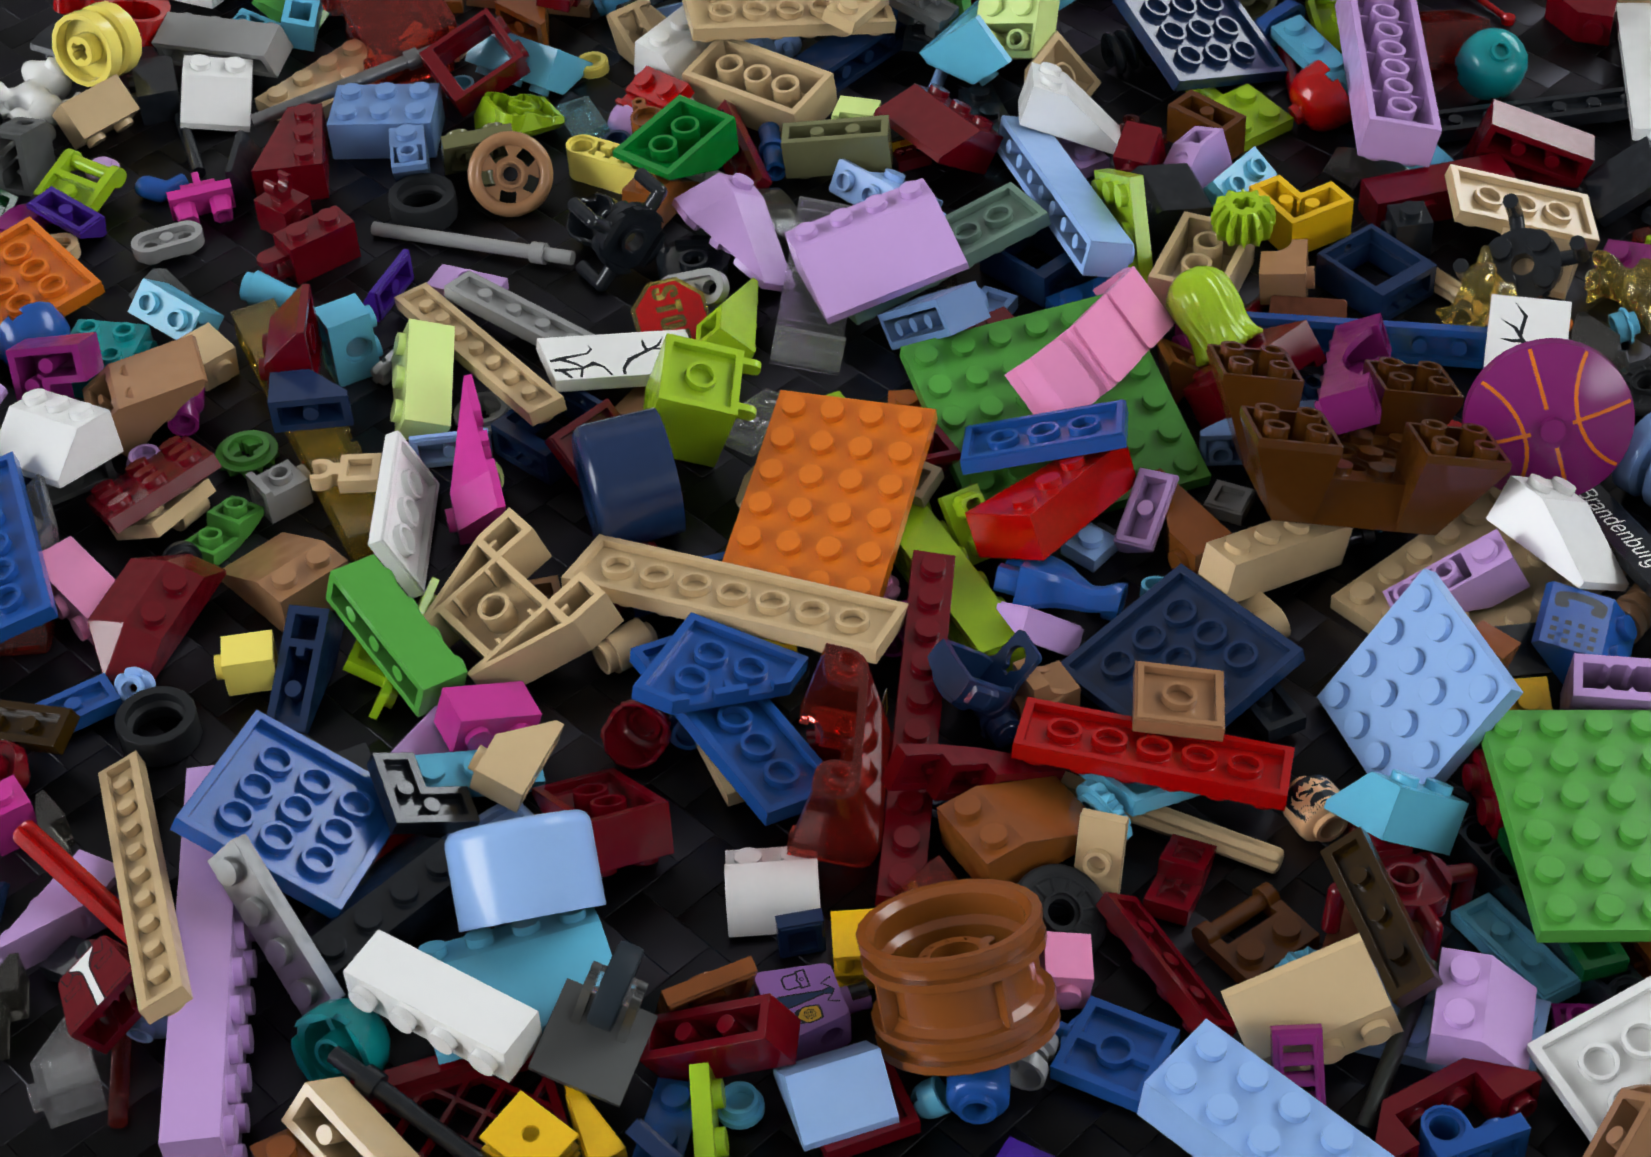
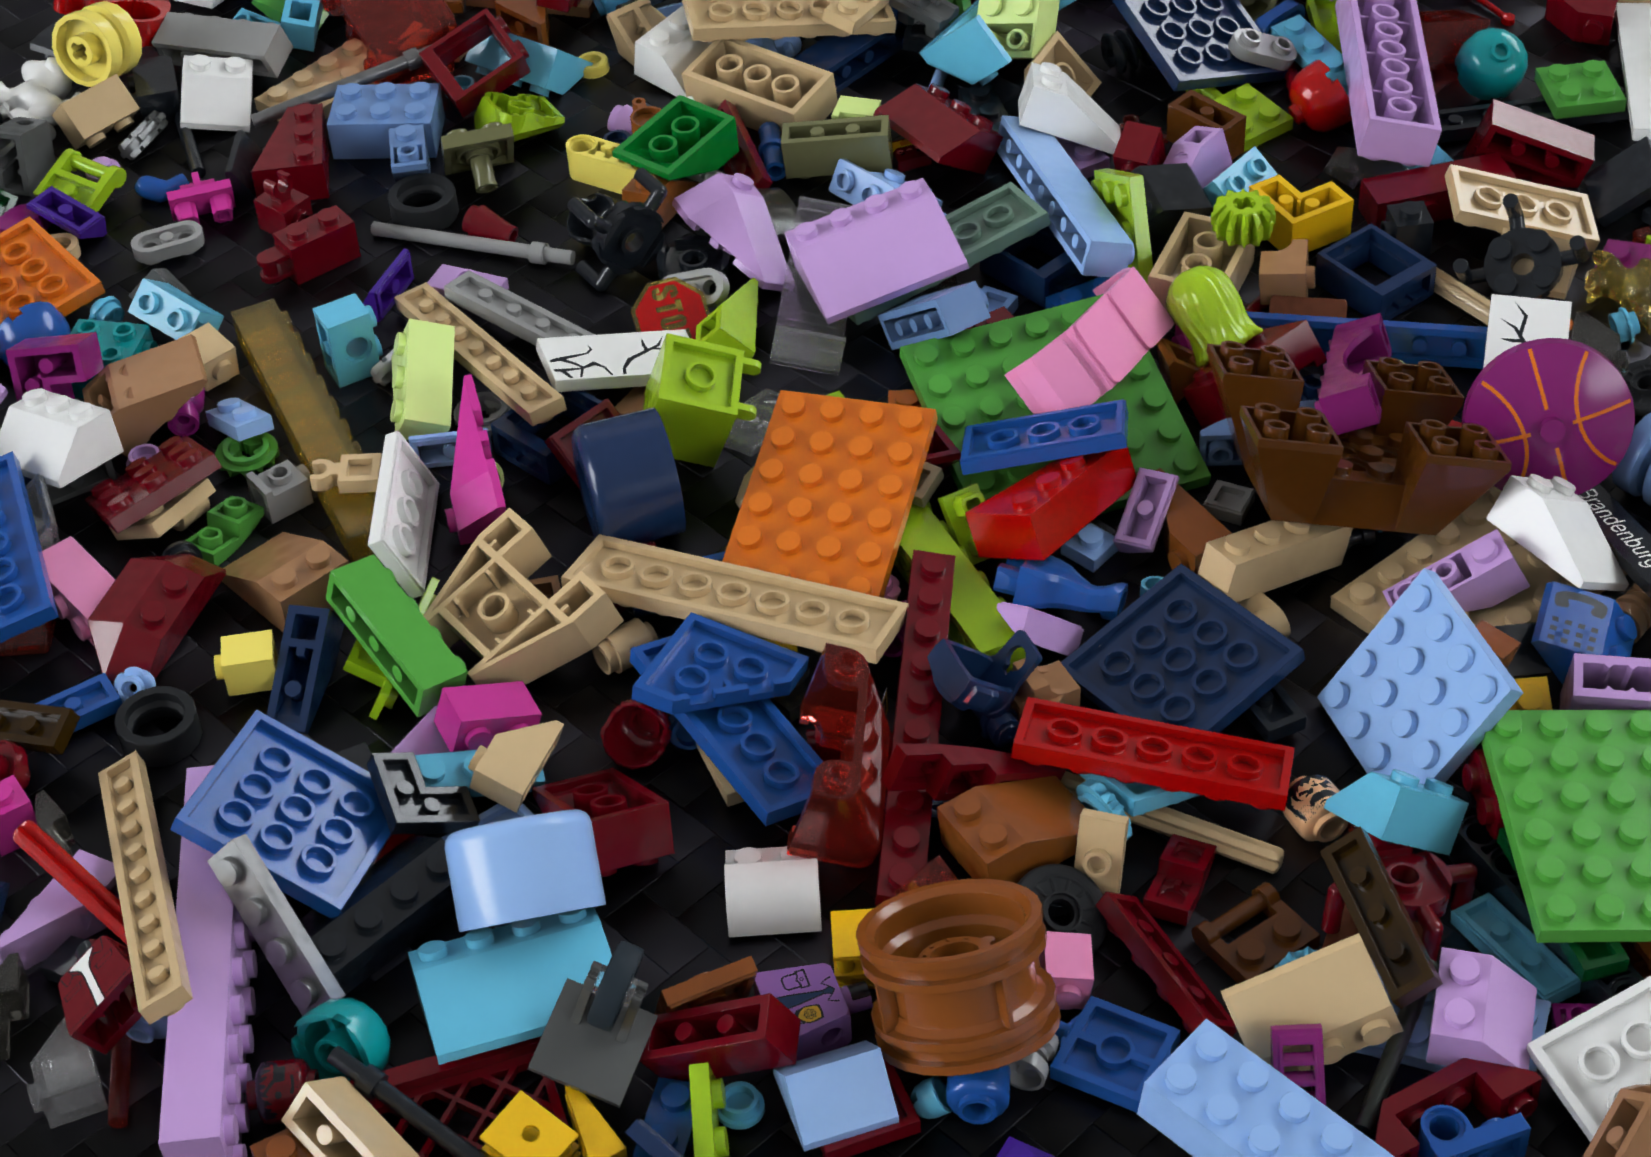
(107, 310): none -> medium azure plate
(143, 135): none -> dark grey axle
(239, 419): none -> light blue plate
(261, 287): medium azure cone -> none
(277, 1087): none -> dark red head
(292, 337): dark red slope -> none
(306, 402): dark blue slope -> none
(443, 1006): white brick -> none
(485, 223): none -> dark red cone
(490, 196): medium nougat plate -> none
(583, 118): clear light blue plate -> none
(655, 88): red plate -> none
(801, 933): dark blue tile -> none
(1178, 701): medium nougat plate -> none
(1262, 49): none -> light grey plate
(1474, 296): clear yellow animal -> none
(1580, 89): none -> bright green plate

